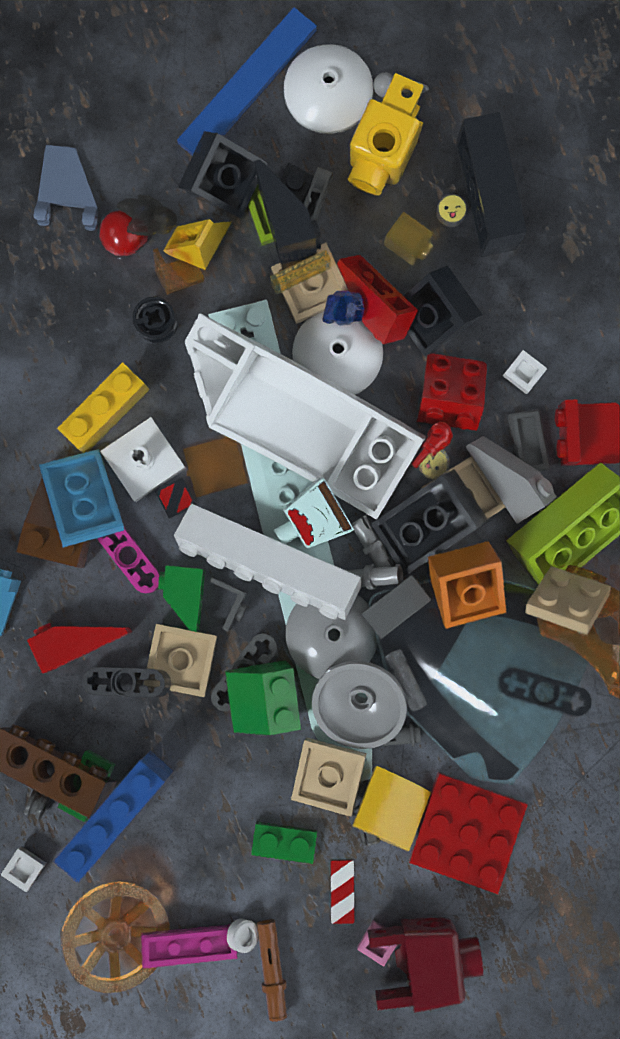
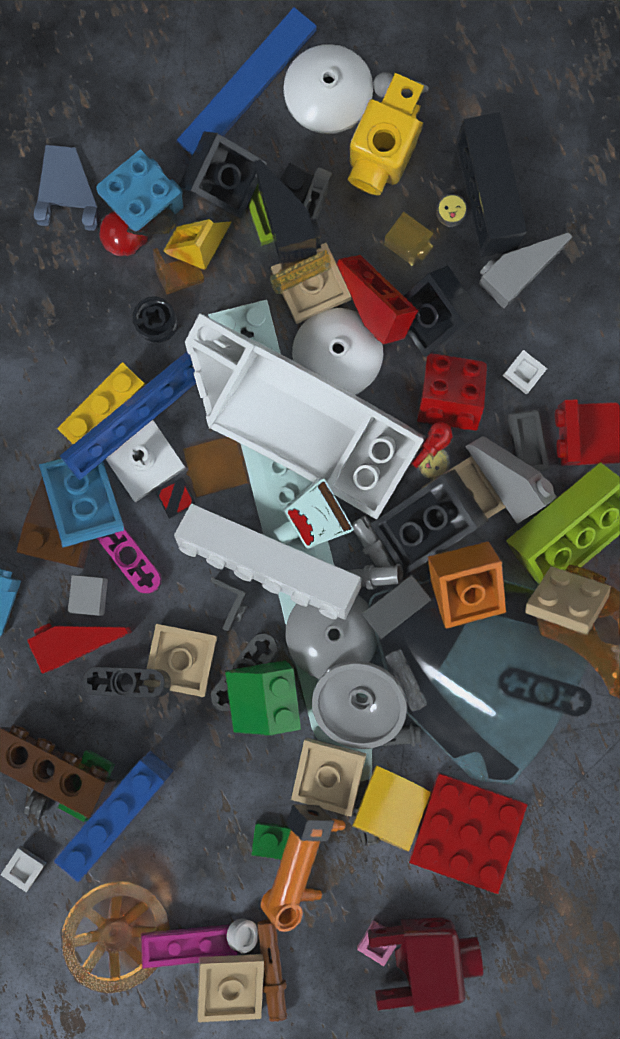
(87, 595): none -> light grey panel
(130, 417): none -> blue tile
(140, 191): none -> dark azure bracket
(184, 593): green slope -> none
(230, 988): none -> tan plate
(308, 828): none -> orange piece
(342, 892): sticker -> none
(343, 308): clear blue piece -> none
(516, 269): none -> light grey slope

